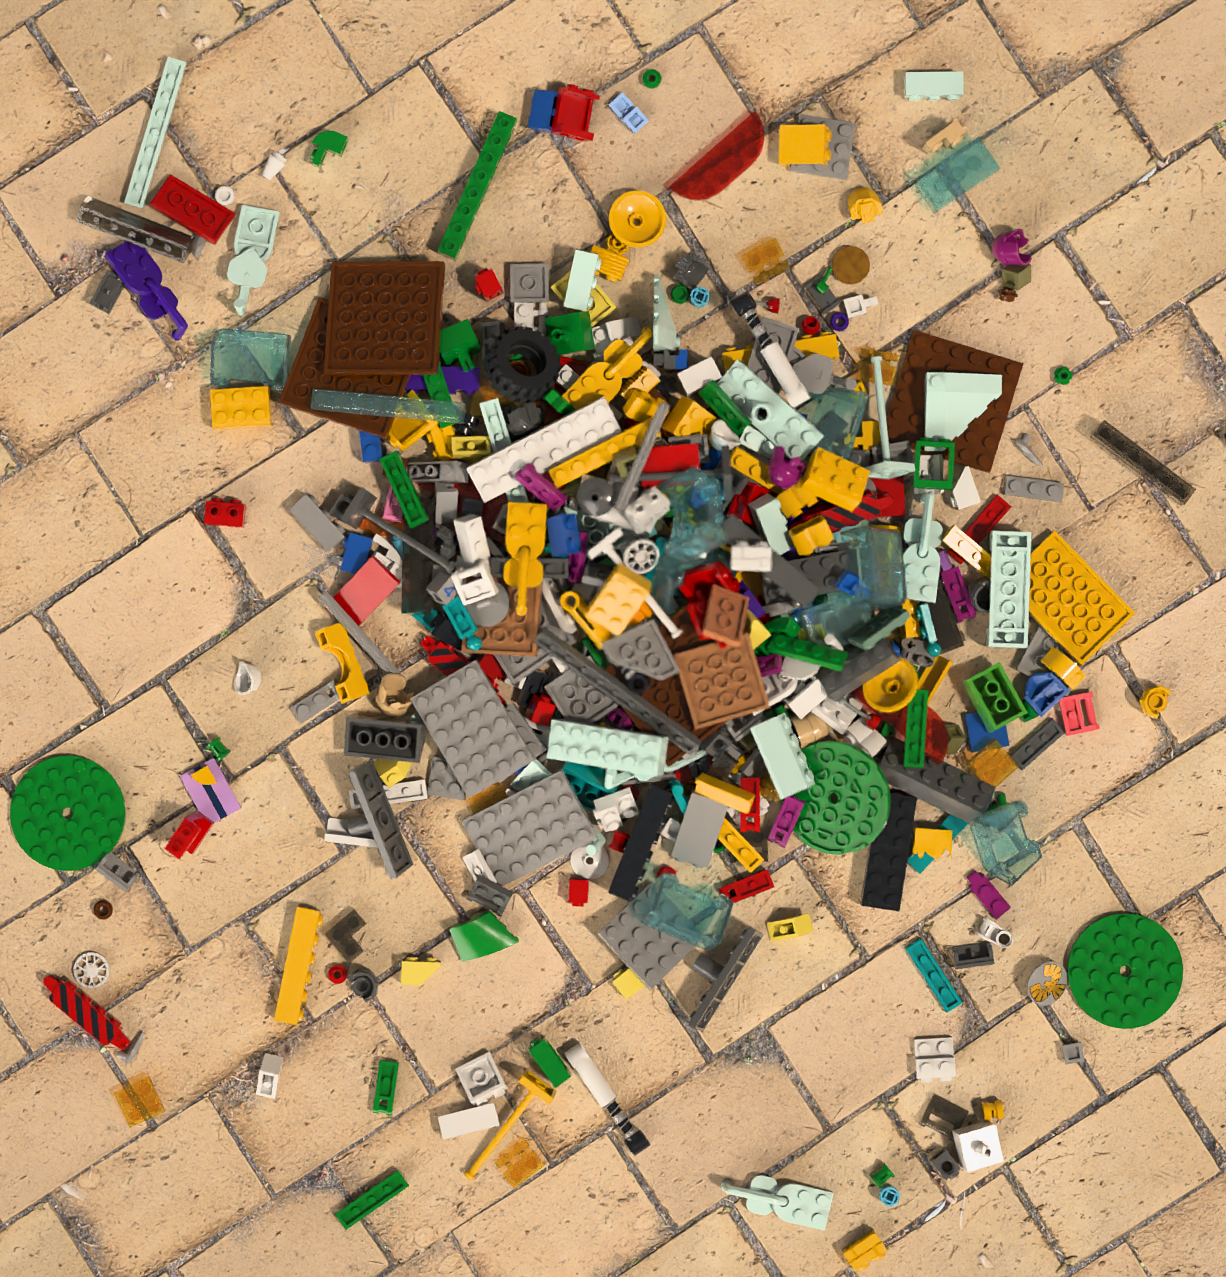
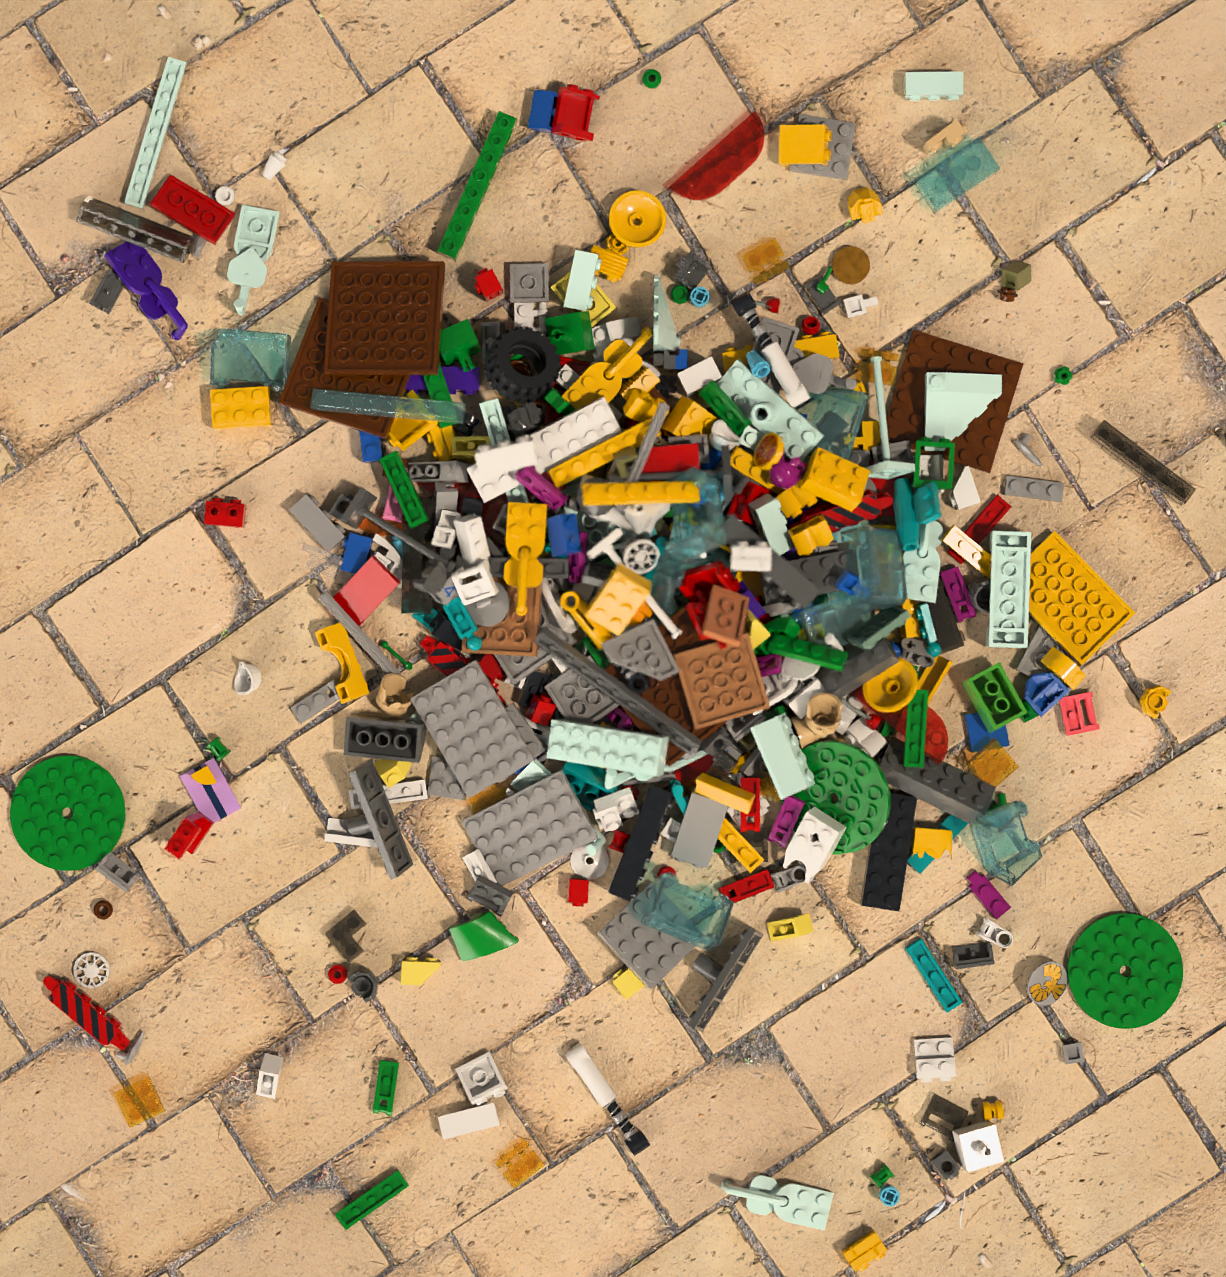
(297, 965): yellow brick -> none
(328, 141): green brick -> none
(384, 644): none -> green hinge
(433, 577): none -> dark grey hair
(445, 531): none -> white slope
(482, 395): clear yellow brick -> none
(506, 455): none -> white brick
(536, 1087): yellow tile -> none
(549, 1061): green window -> none
(628, 113): light blue slope -> none
(640, 493): none -> yellow plate
(703, 765): black wheel -> none
(758, 365): none -> medium azure cone
(768, 451): none -> tile
(787, 877): none -> light grey piece
(810, 847): none -> white brick
(824, 713): none -> tan helmet
(839, 315): dark purple plate -> none
(913, 510): none -> teal plate
(945, 562): medium lavender plate -> none
(955, 738): olive panel -> none
(1007, 245): magenta helmet -> none
(1037, 744): dark grey tile -> none

